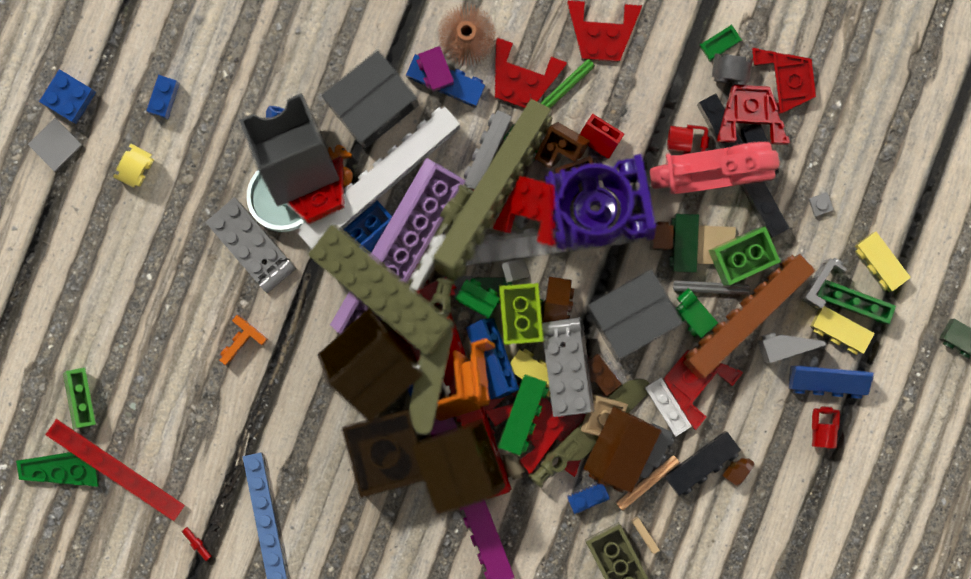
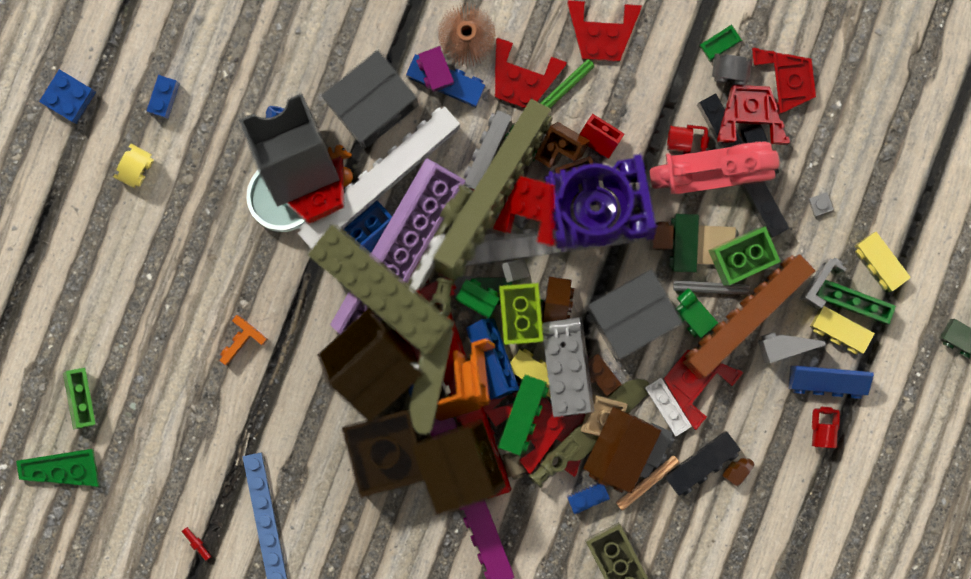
(55, 145): light grey tile -> none
(115, 469): red plate -> none
(250, 245): light grey hinge -> none
(645, 535): tan tile -> none

